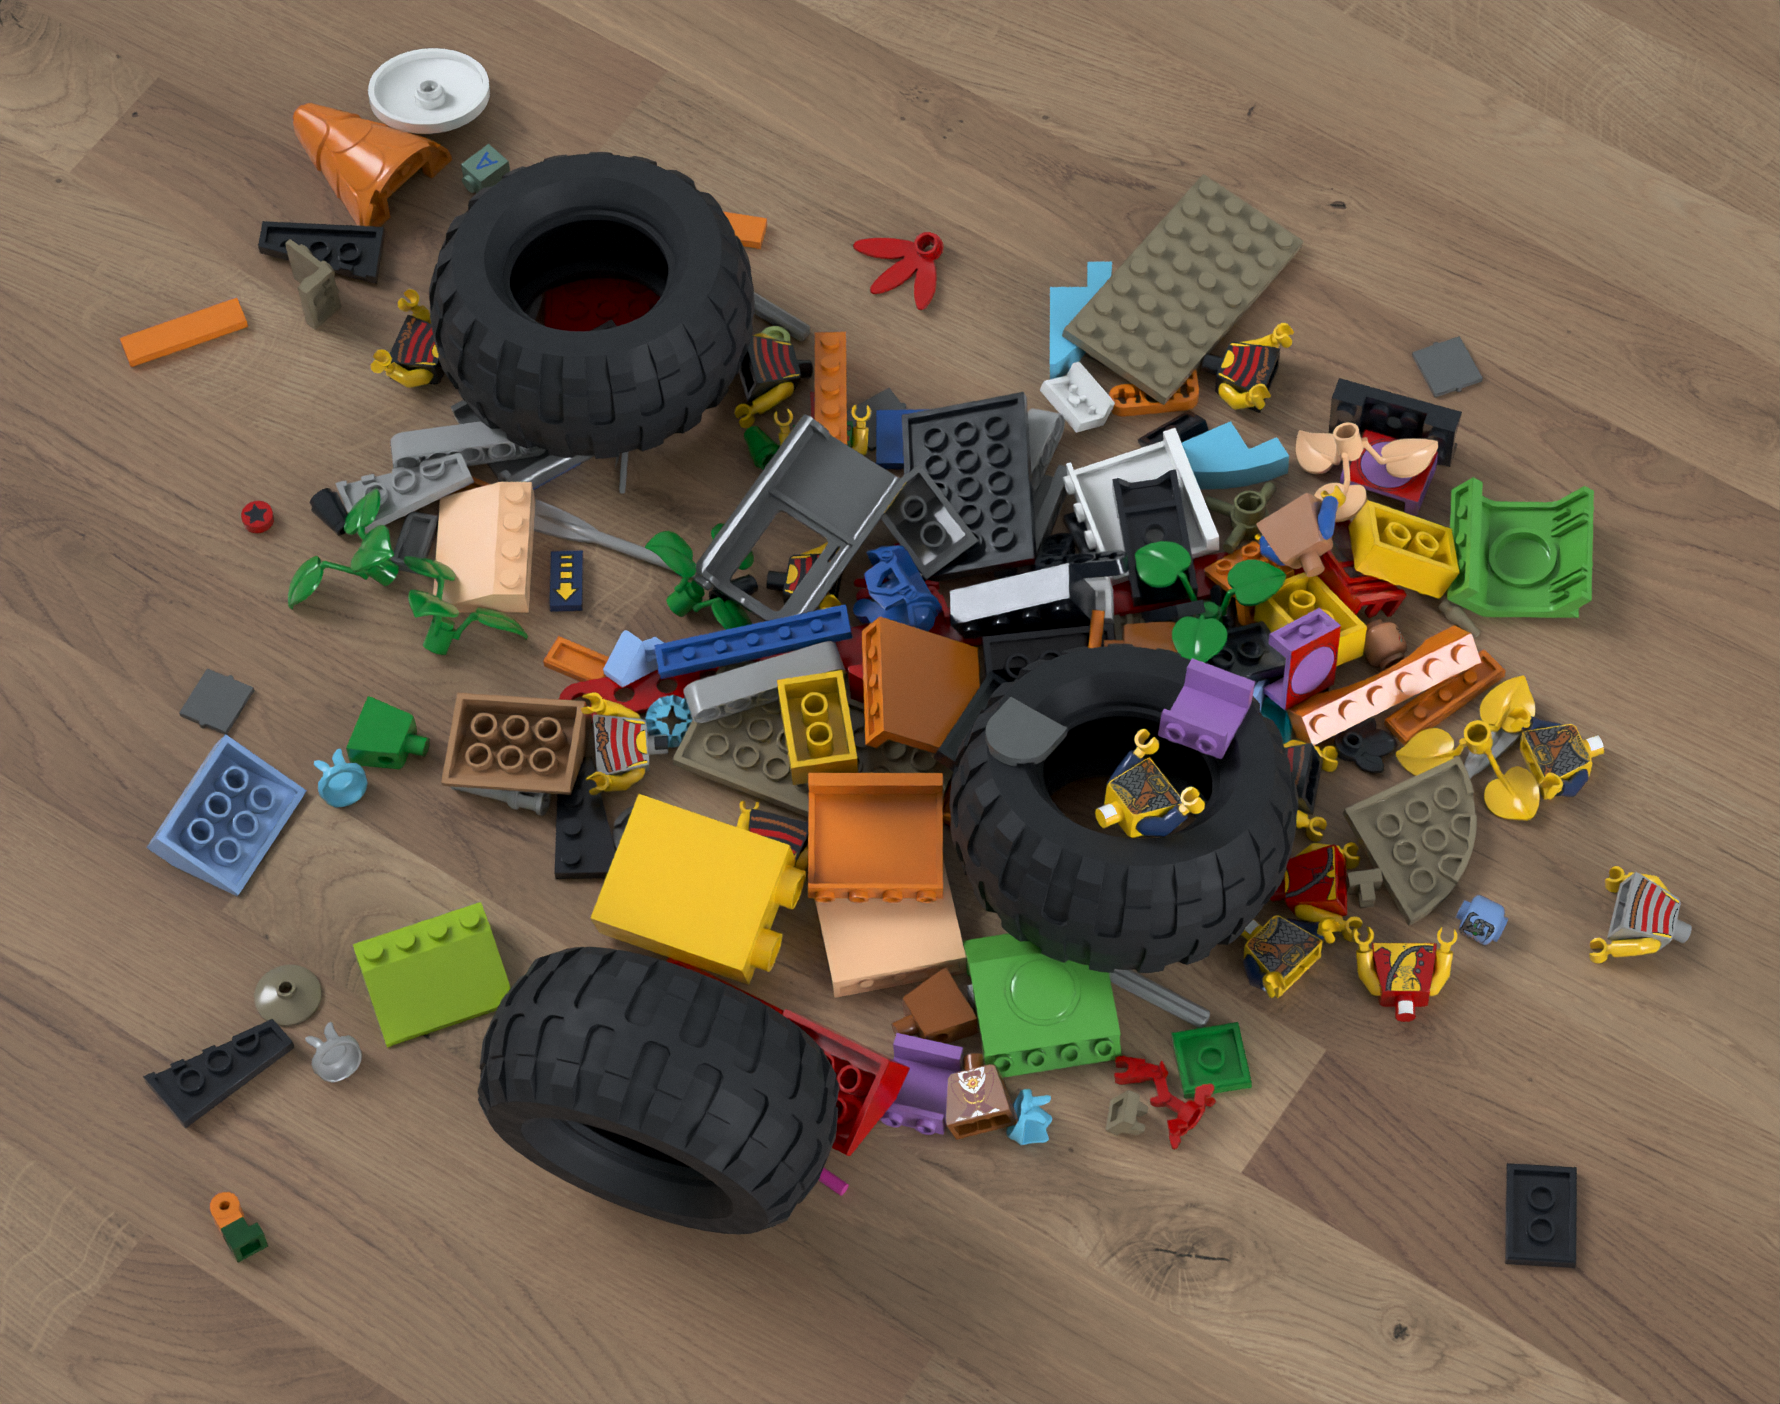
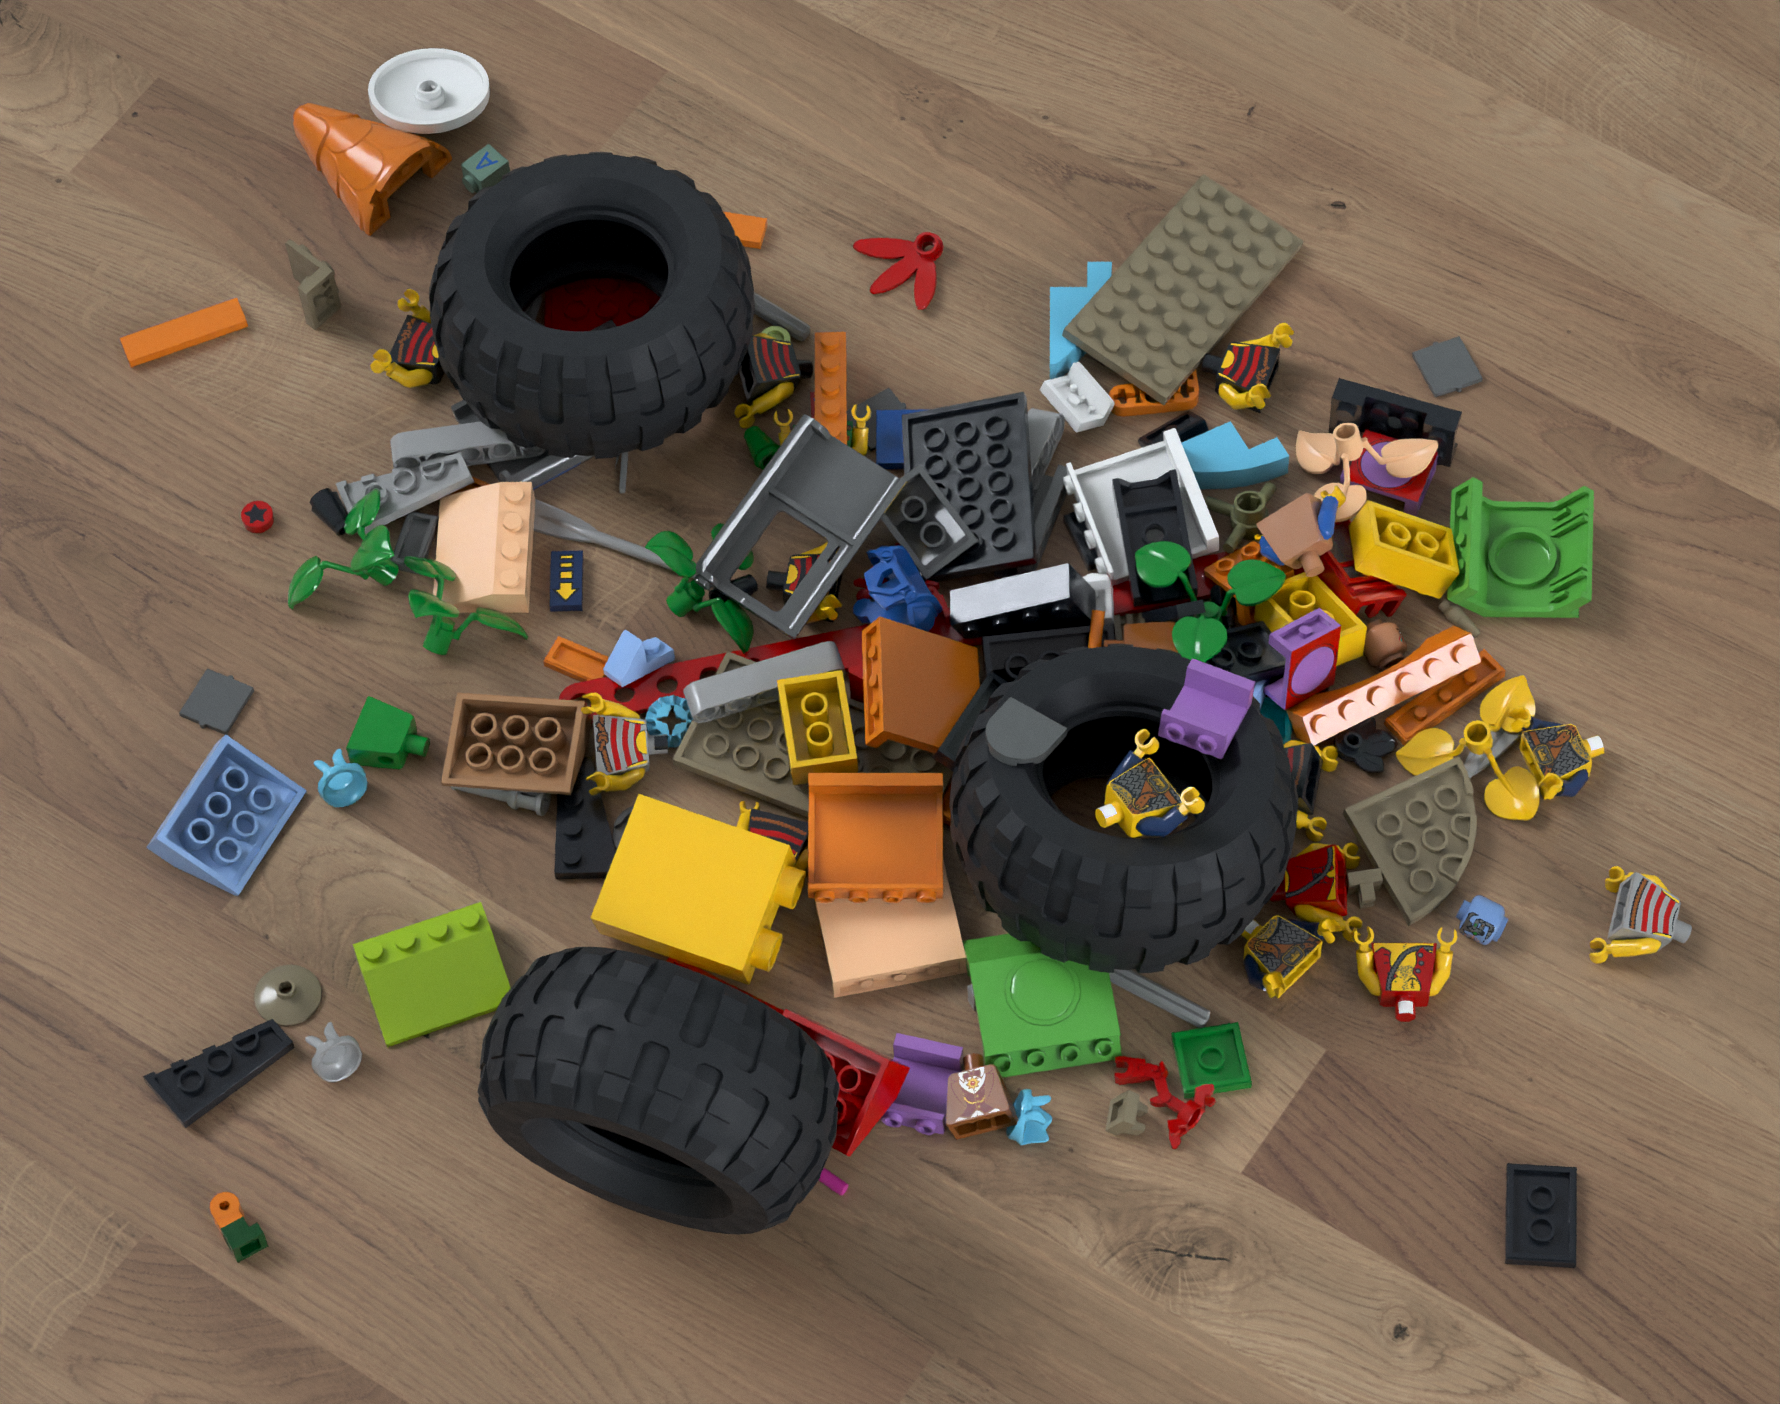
(347, 248): black wing -> none
(752, 641): blue plate -> none
(937, 1011): dark orange torso -> none
(1060, 549): black beam -> none

